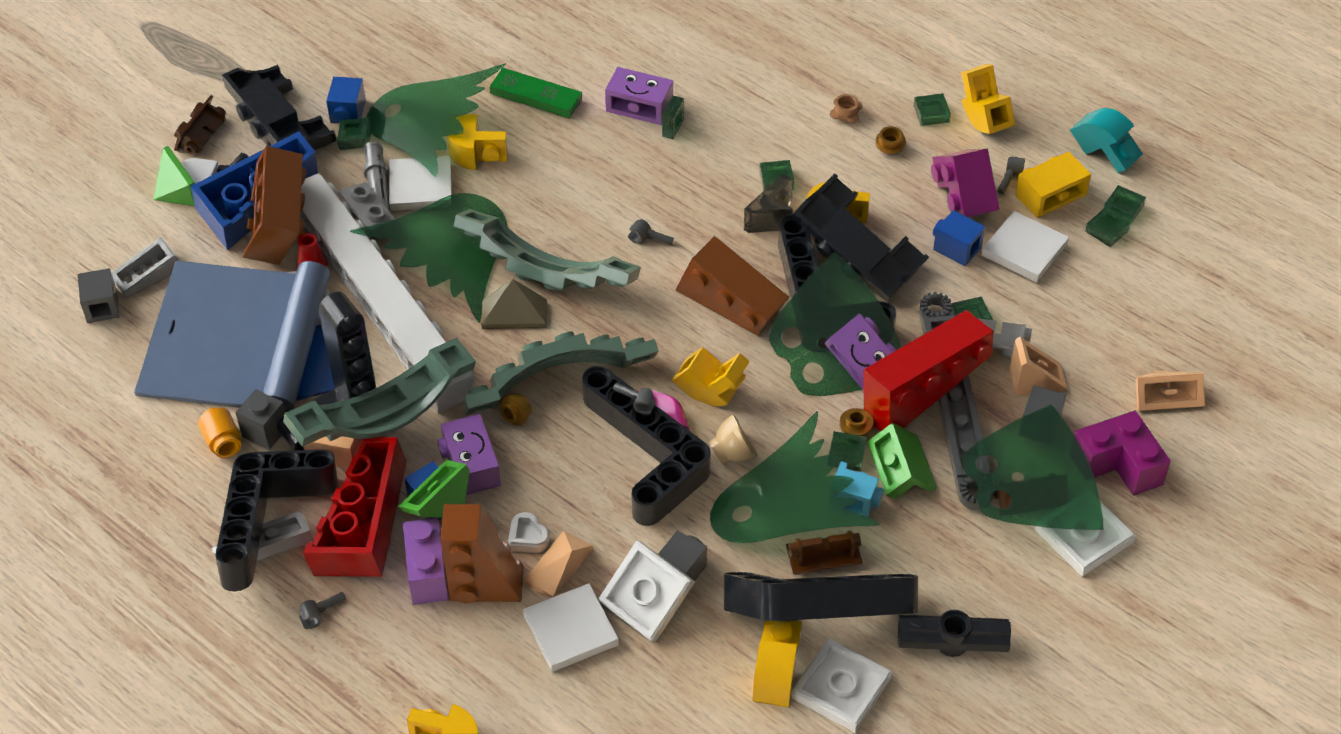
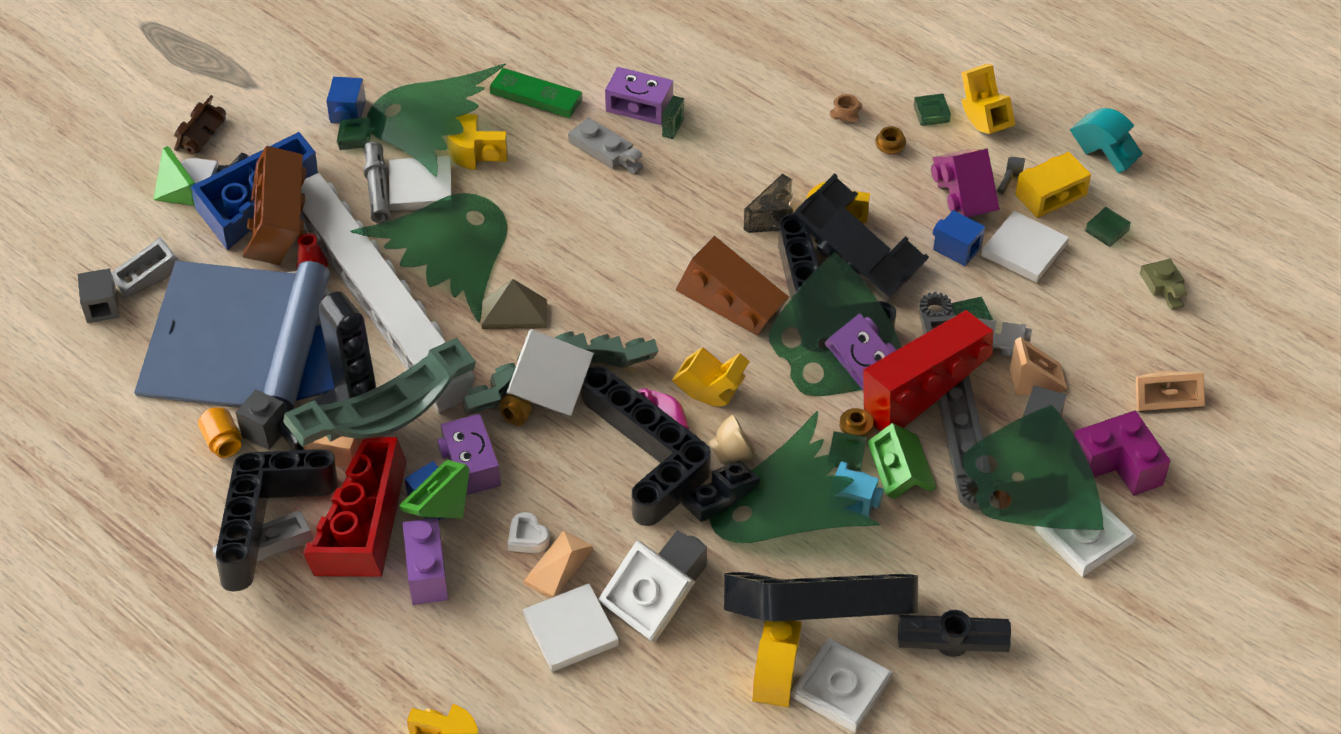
(268, 111): black bracket -> none
(310, 610): dark grey hand -> none
(366, 205): light grey hinge -> none
(476, 558): dark orange wedge -> none
(534, 264): sand green piece -> none
(550, 372): none -> white tile
(605, 145): none -> light grey plate
(642, 229): dark grey hand -> none
(643, 399): dark grey hand -> none
(726, 489): none -> black slope
(772, 170): clear green tile -> none
(824, 553): reddish brown hinge -> none
(1125, 203): clear green tile -> none
(1165, 279): none -> olive plate

